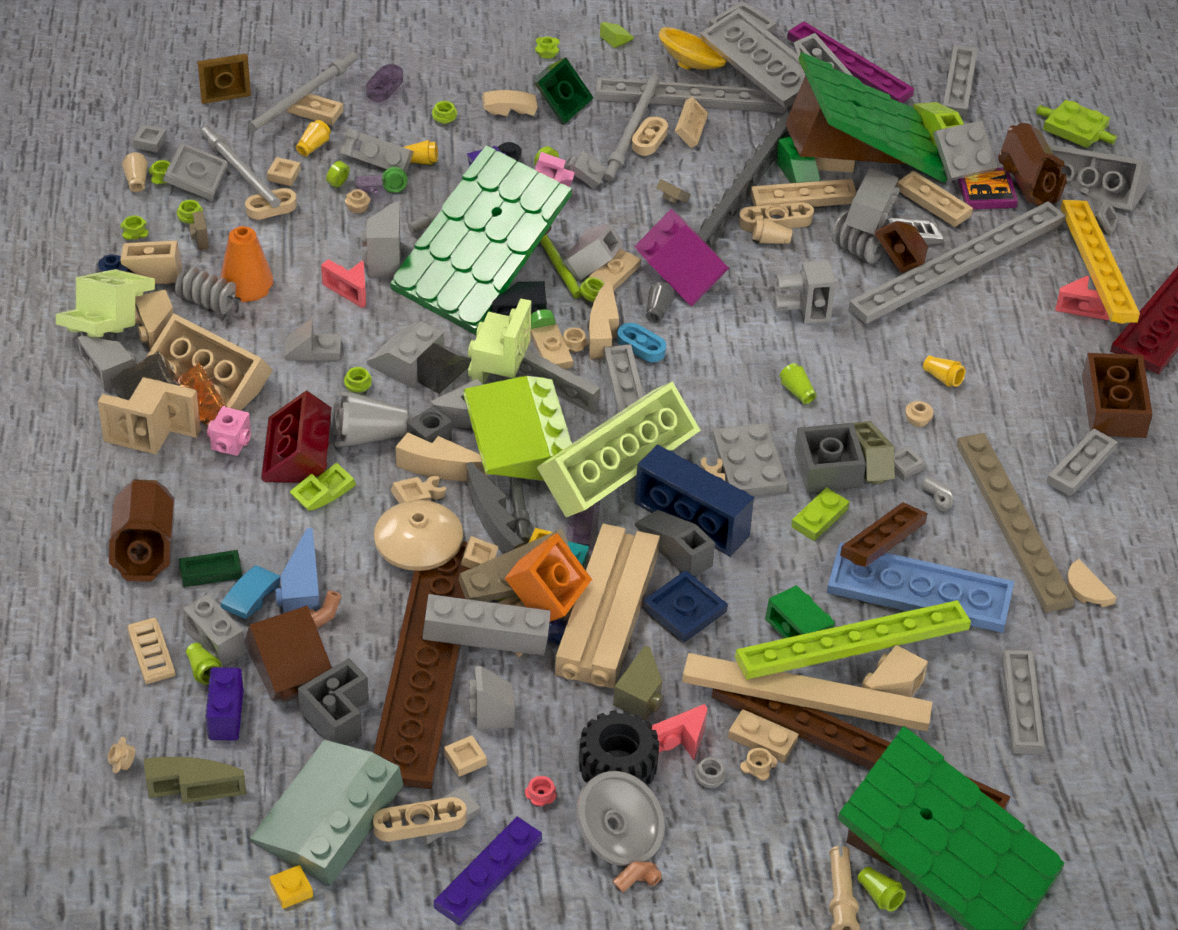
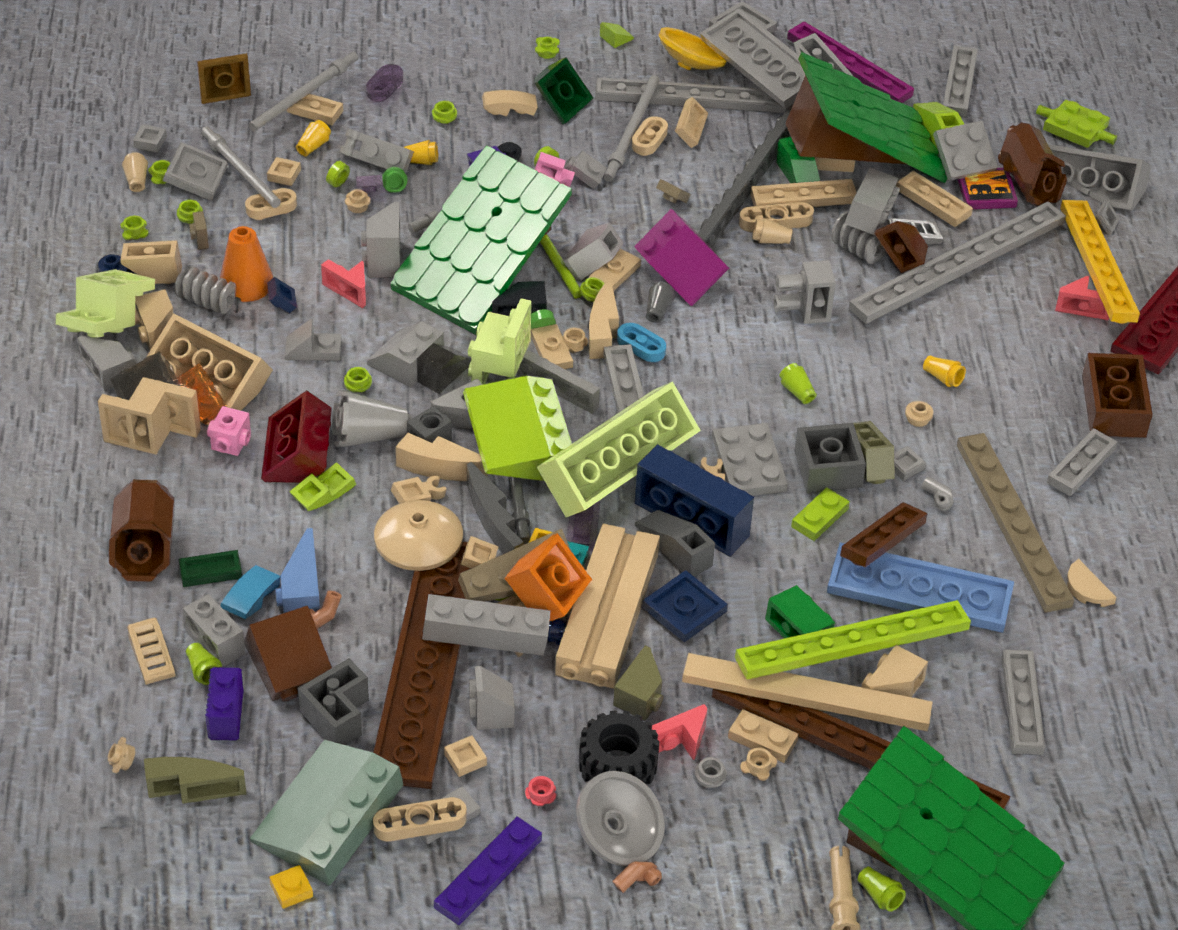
(281, 295): none -> dark blue plate

